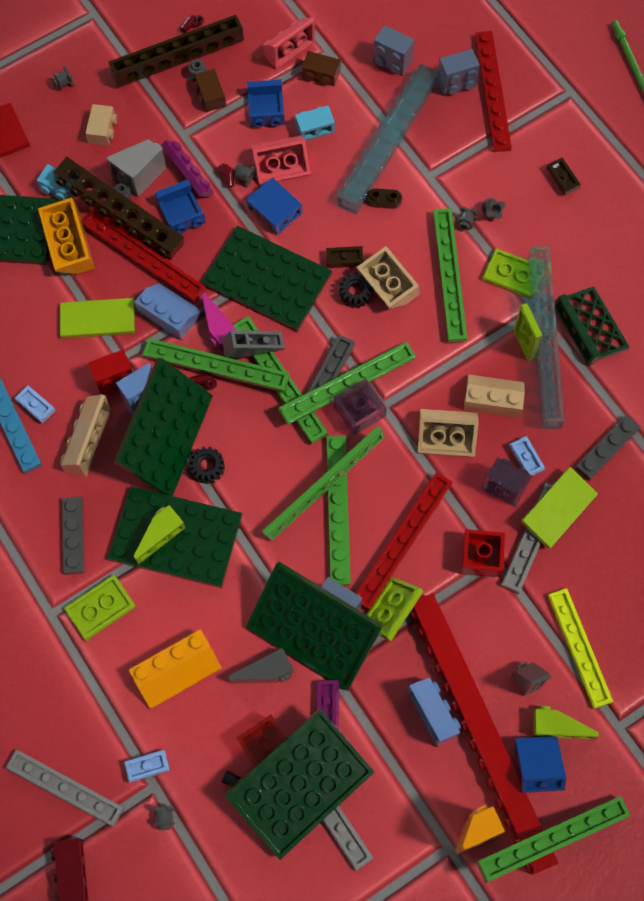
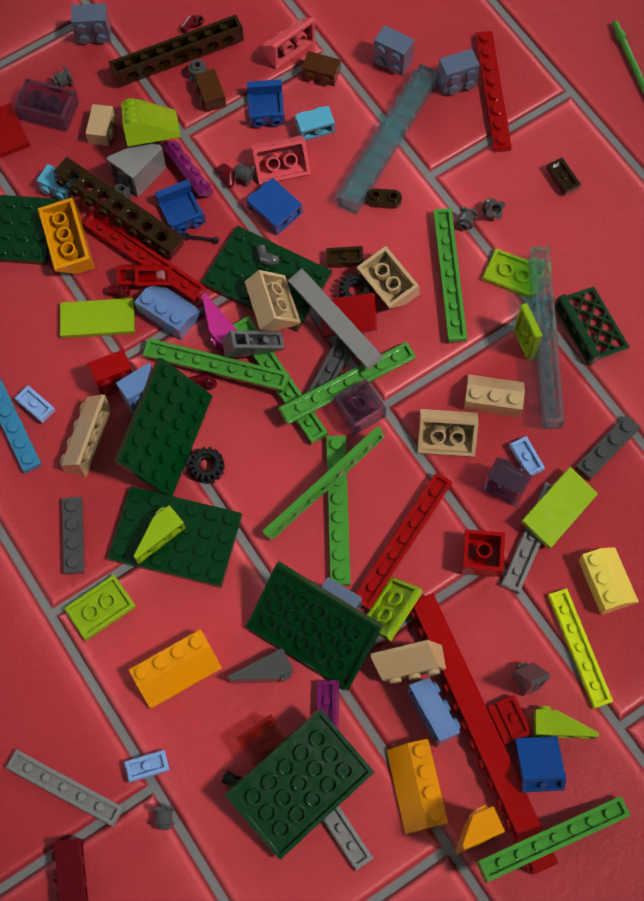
(46, 104): none -> brick
(91, 23): none -> sand blue brick
(122, 292): none -> dark red arm
(144, 275): none -> red slope
(148, 122): none -> lime slope
(215, 240): none -> black hinge
(266, 258): none -> dark grey arm
(272, 301): none -> tan slope
(335, 319): none -> light grey beam
(358, 309): none -> red tile
(409, 661): none -> tan slope
(417, 786): none -> light orange slope
(509, 720): none -> red plate
(607, 580): none -> light yellow slope

